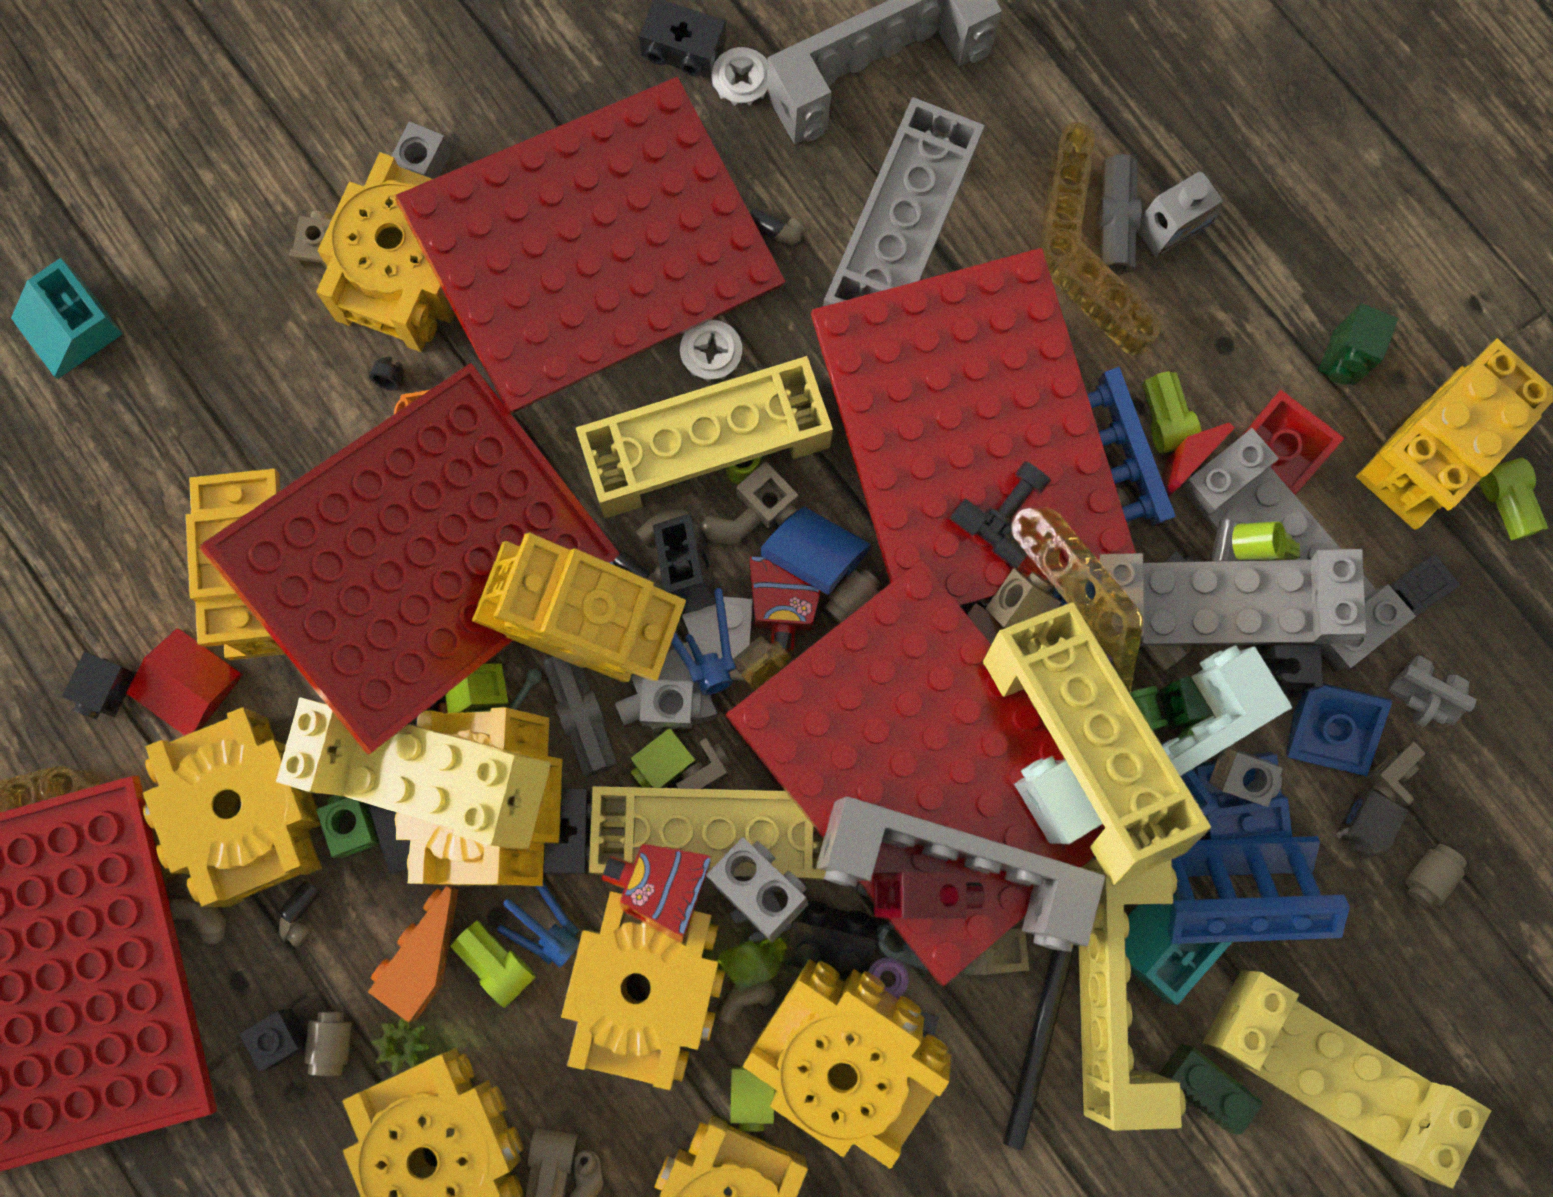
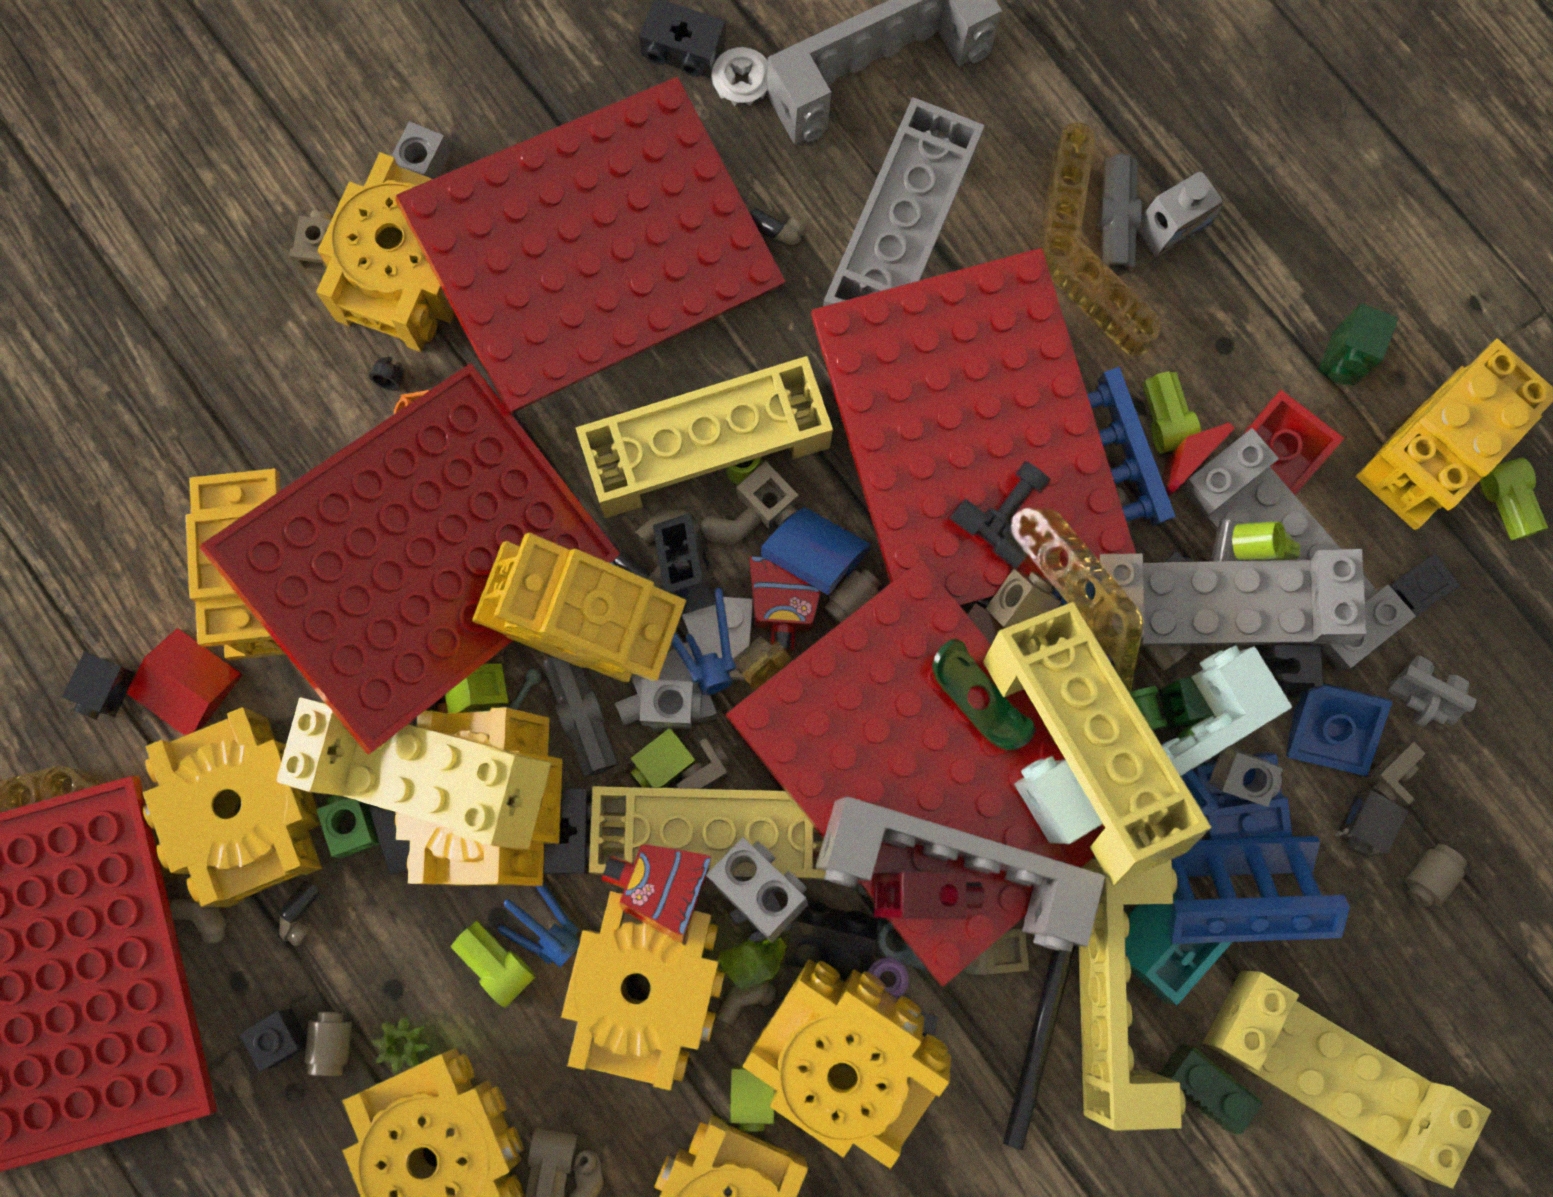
(62, 318): teal slope -> none
(419, 965): orange slope -> none
(699, 338): white gear -> none
(1000, 720): none -> dark green piece

